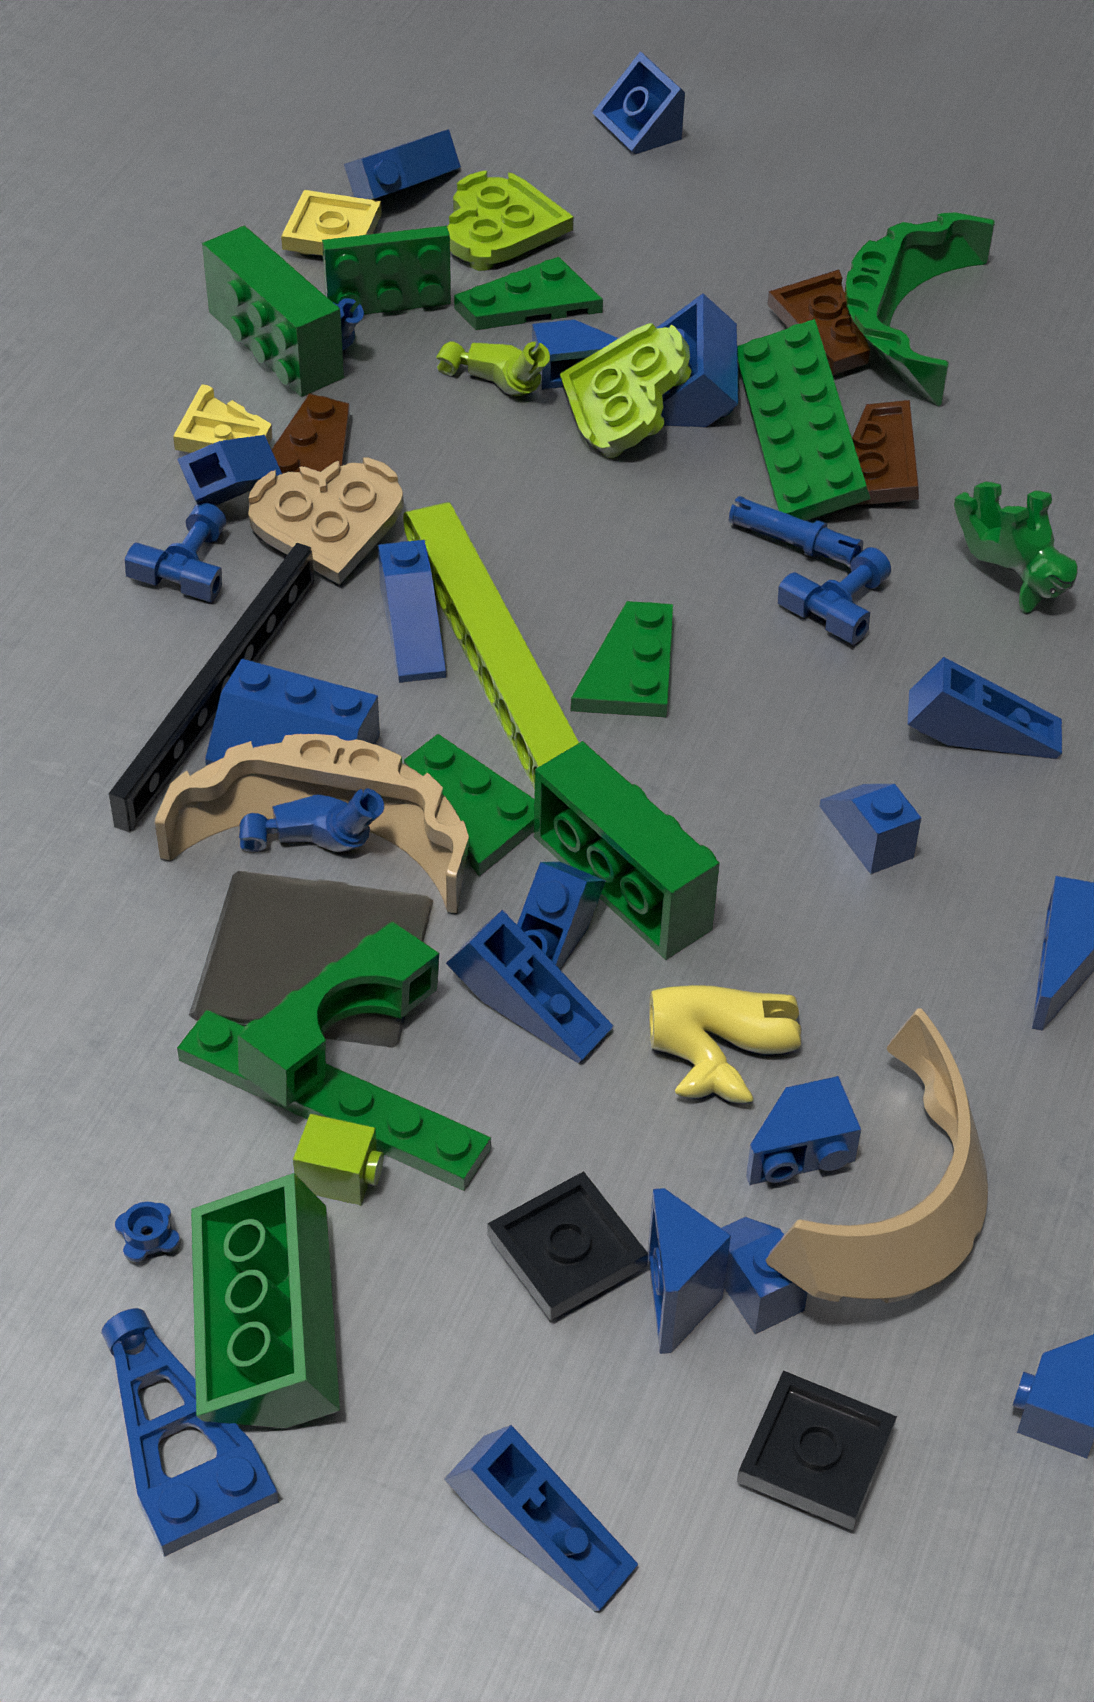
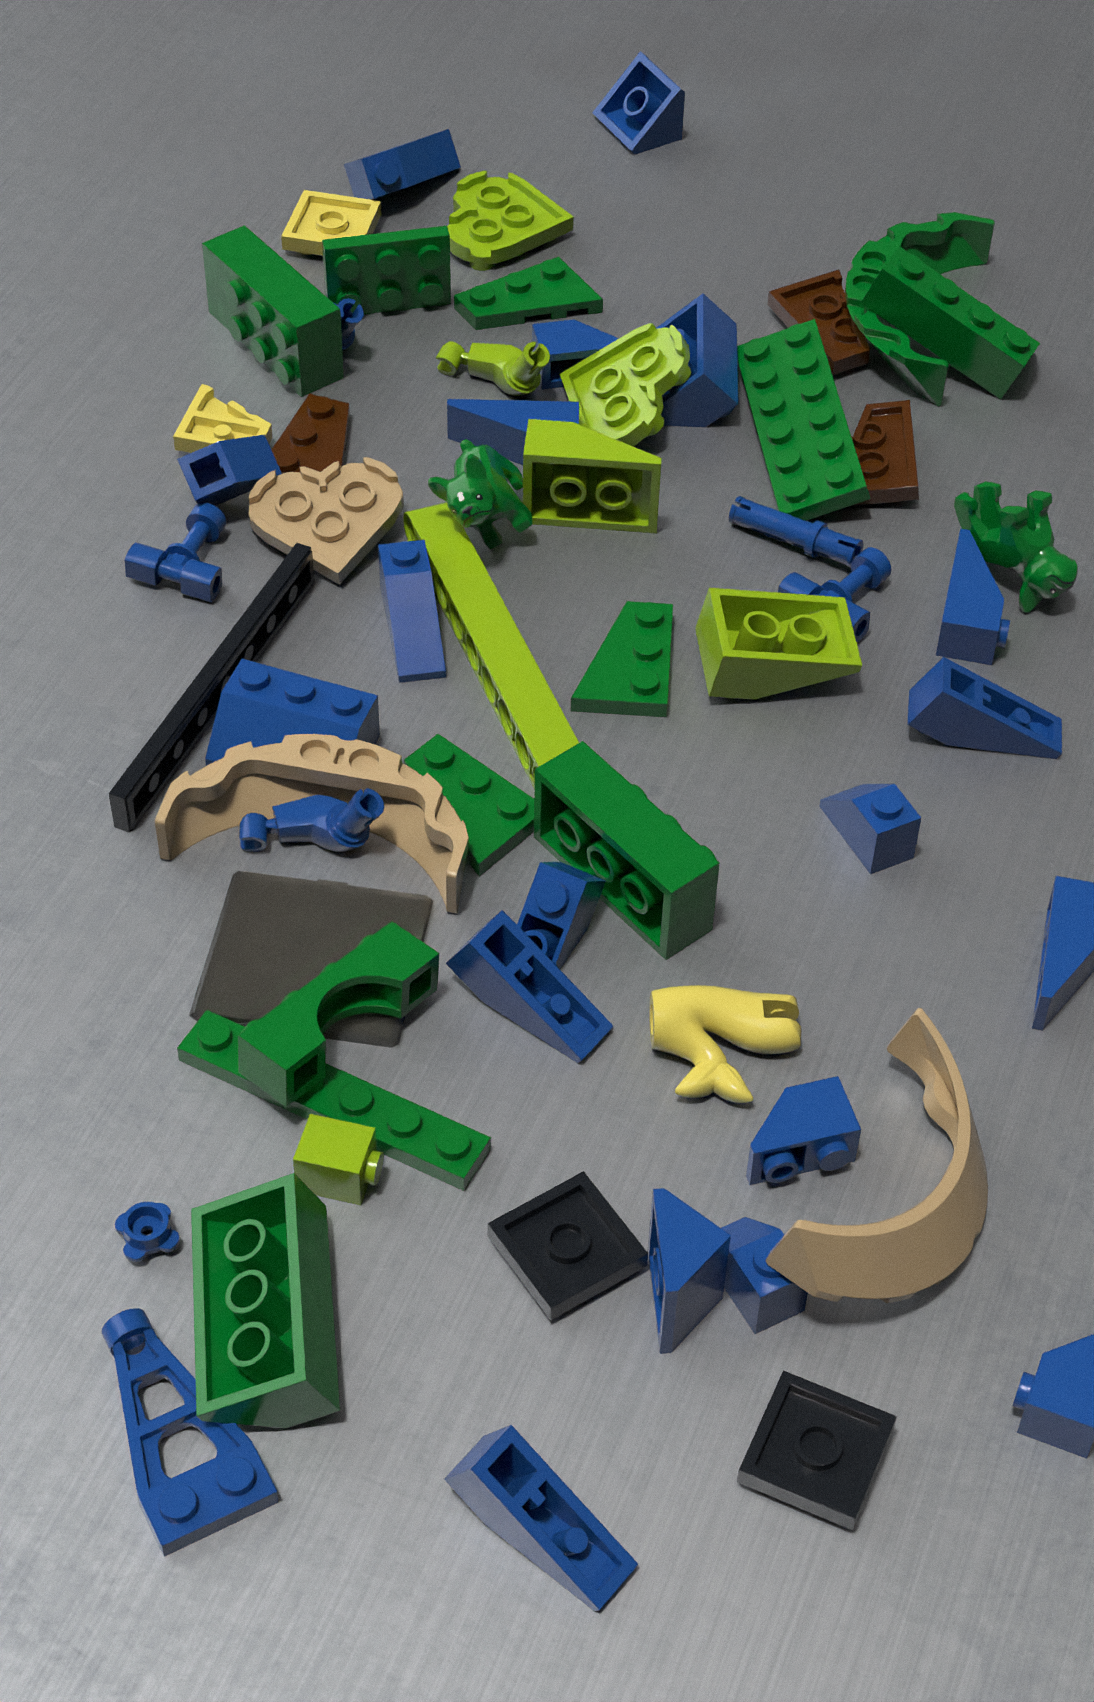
(482, 492): none -> green animal
(503, 422): none -> blue slope
(588, 479): none -> lime slope
(773, 642): none -> lime slope
(950, 322): none -> green slope
(972, 608): none -> blue slope

